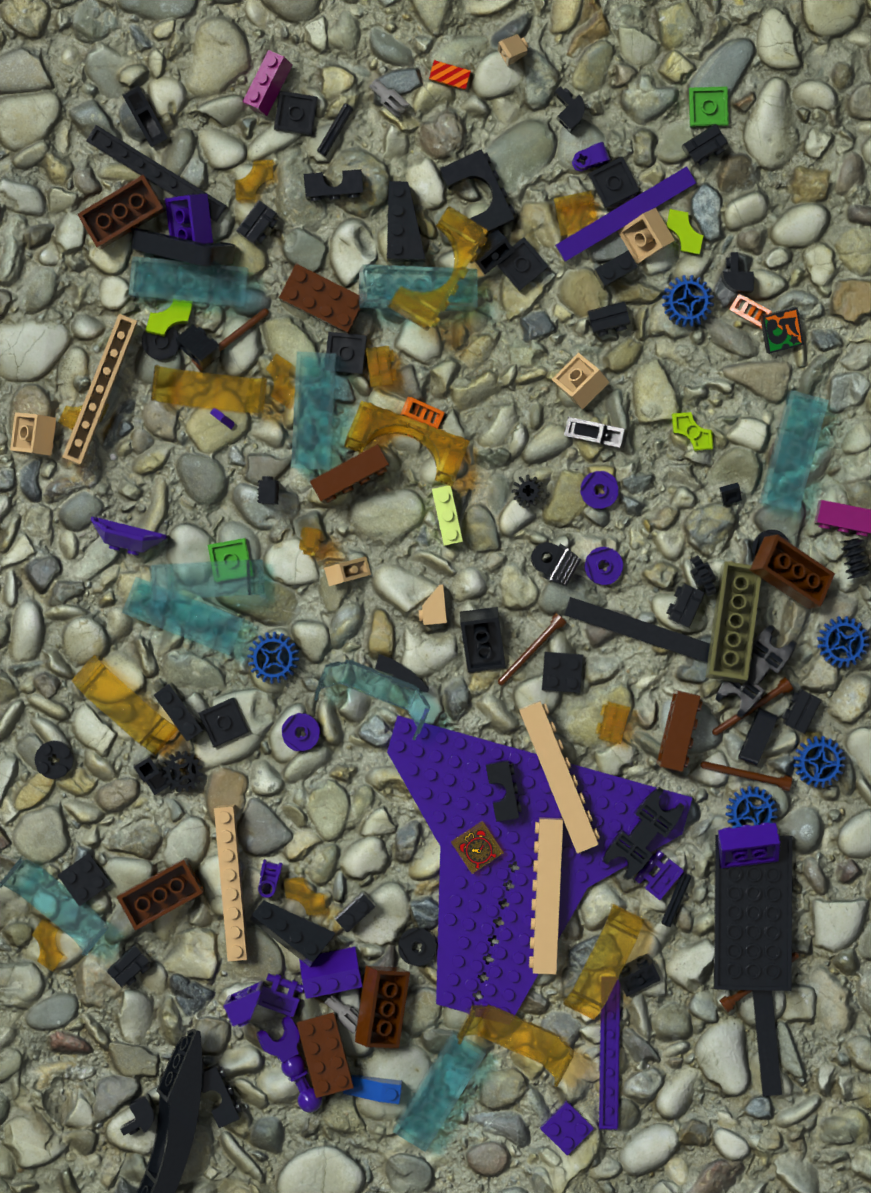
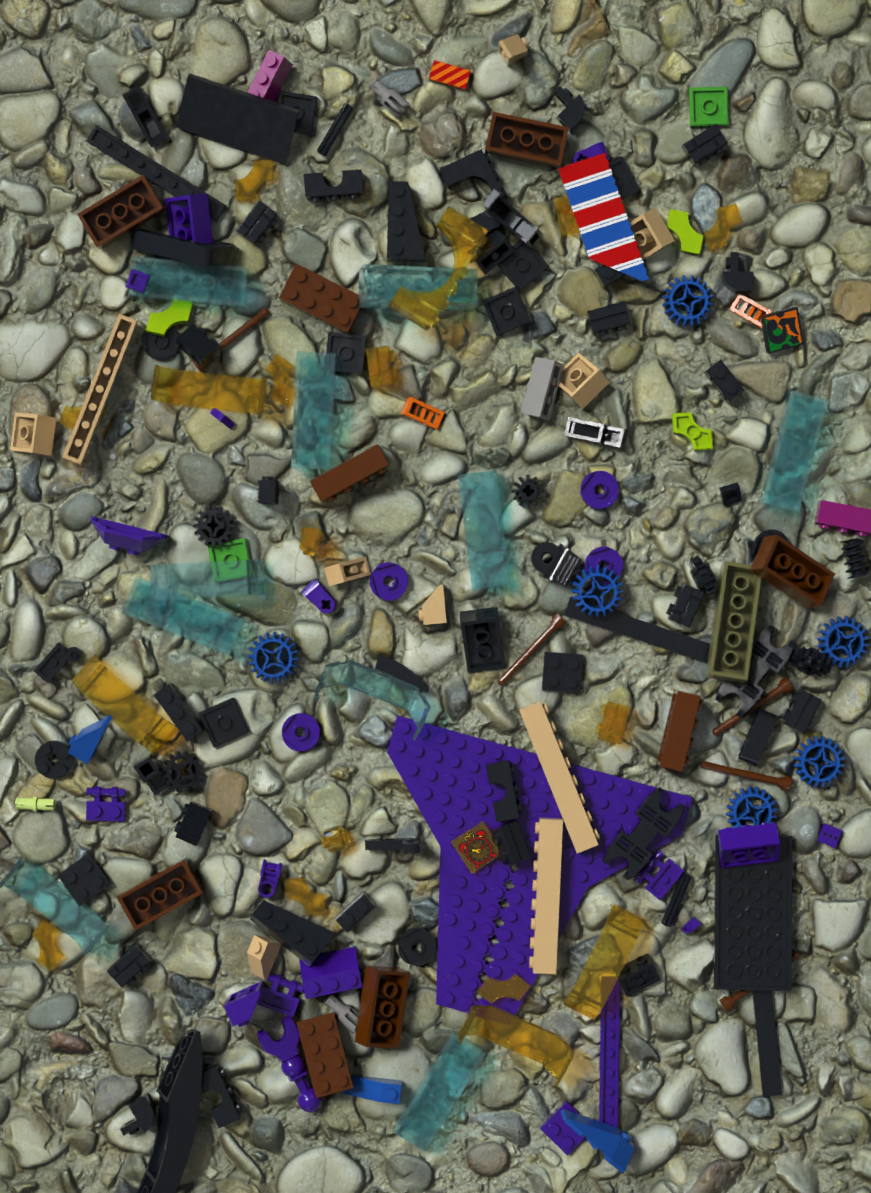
(35, 804): none -> yellowish green pin
(56, 660): none -> black hinge
(88, 740): none -> blue slope
(105, 810): none -> dark purple plate
(137, 281): none -> dark purple tile
(193, 823): none -> black brick
(223, 526): none -> black gear
(231, 882): tan brick -> none
(237, 118): none -> black tile
(262, 955): none -> tan slope
(316, 594): none -> dark purple piece
(335, 839): none -> clear yellow head
(374, 422): clear yellow arch -> none
(379, 575): none -> dark purple plate
(408, 845): none -> black beam
(447, 515): yellowish green brick -> none
(484, 529): none -> clear light blue brick
(507, 311): none -> black tile
(510, 843): none -> black brick
(511, 219): none -> black arch
(512, 987): none -> clear yellow tile
(526, 140): none -> reddish brown brick
(542, 388): none -> light grey brick
(602, 216): none -> sticker
(606, 588): none -> blue gear
(612, 1142): none -> blue wedge
(625, 214): dark purple tile -> none
(691, 925): none -> dark purple tile
(723, 381): none -> black brick
(726, 218): none -> clear yellow tile
(811, 661): none -> black gear
(829, 835): none -> dark purple tile

